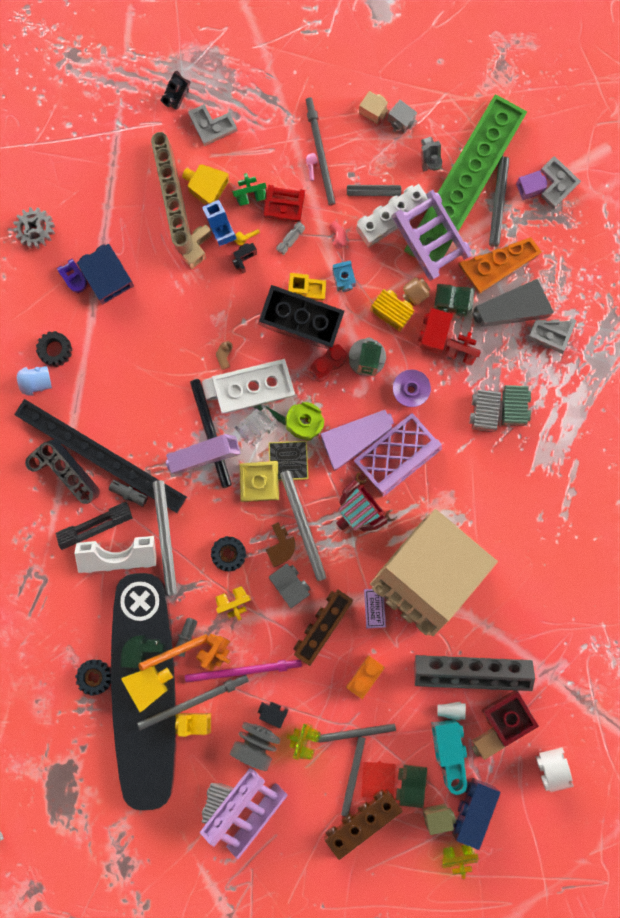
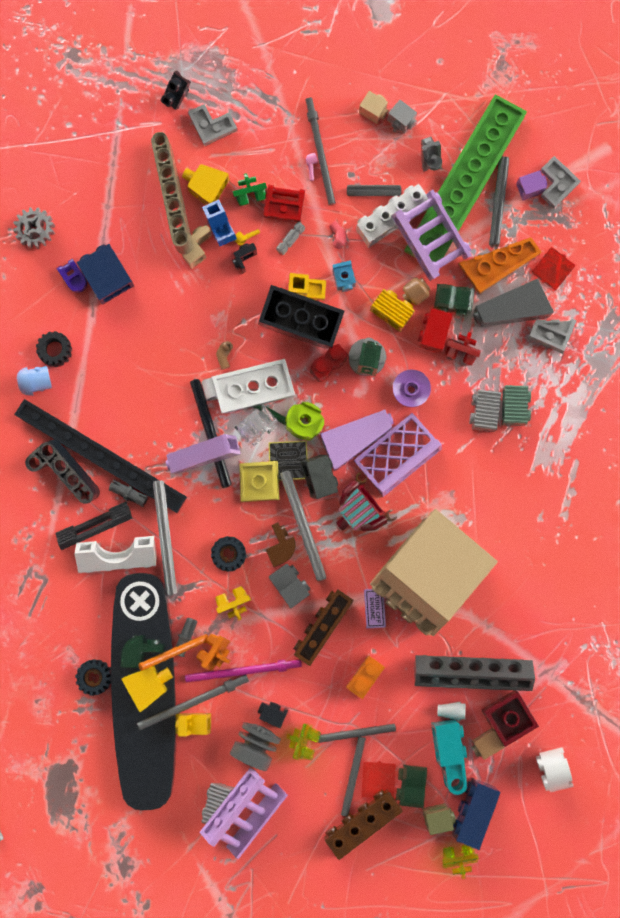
(319, 476): none -> pearl dark grey brick
(553, 268): none -> clear red piece

